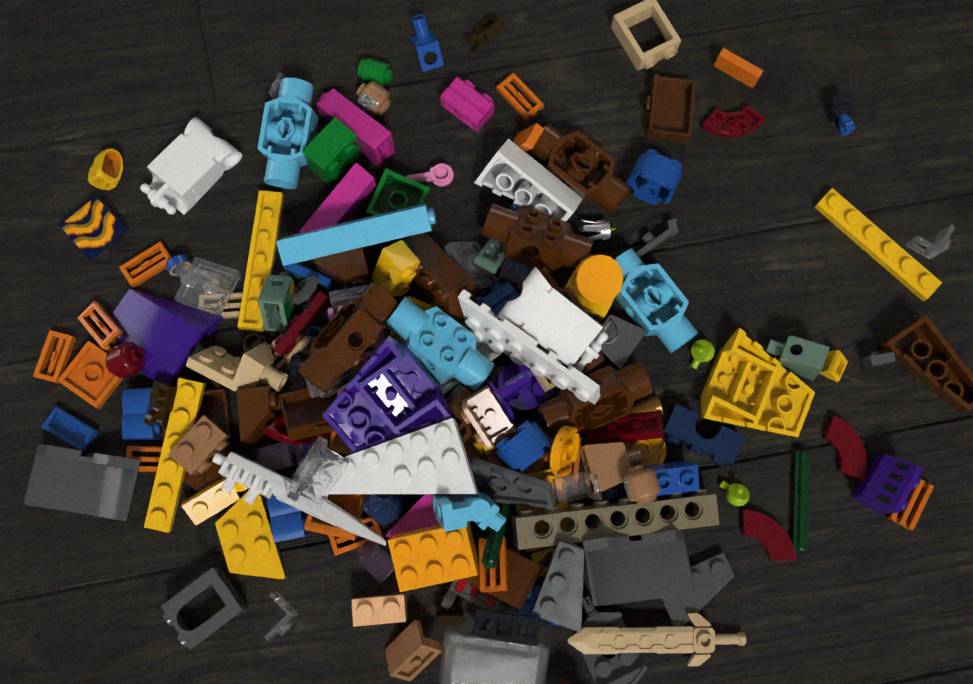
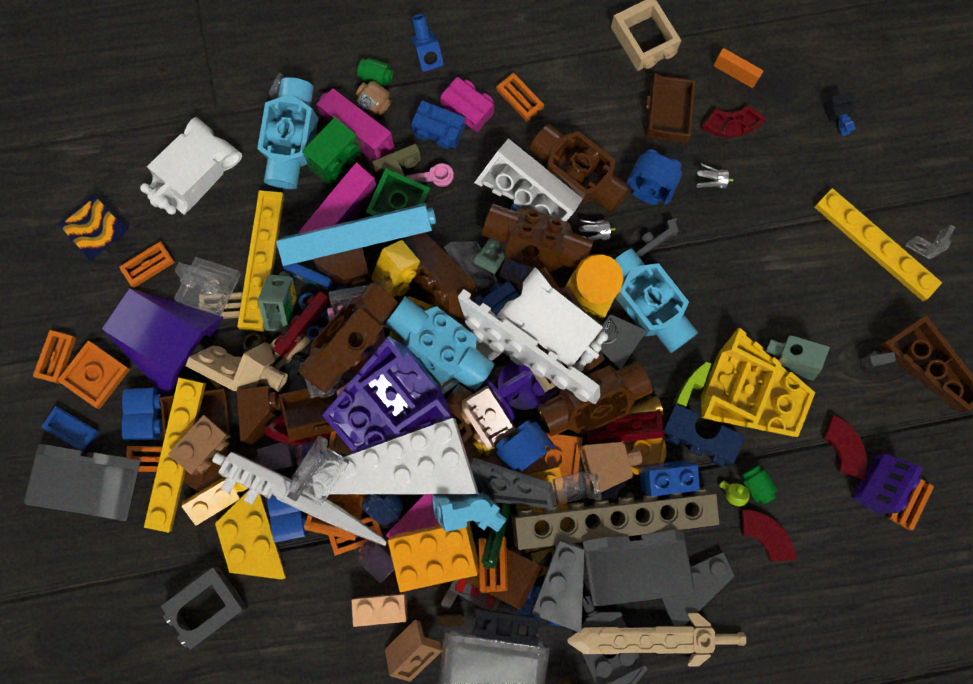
(106, 169): yellow rock -> none
(111, 336): orange tile -> none
(125, 359): dark red head -> none
(162, 399): dark brown plate -> none
(173, 262): blue tile -> none
(285, 624): clear bracket -> none
(305, 289): dark grey tile -> none
(396, 161): none -> olive slope
(438, 125): none -> blue brick
(487, 30): dark brown plate -> none
(528, 137): orange tile -> none
(564, 450): light orange tile -> none
(641, 484): medium nougat head -> none
(695, 381): none -> lime slope
(702, 352): lime piece -> none
(720, 176): none -> flat silver piece
(759, 485): none -> green brick
(801, 500): dark green axle -> none
(834, 365): yellow slope -> none

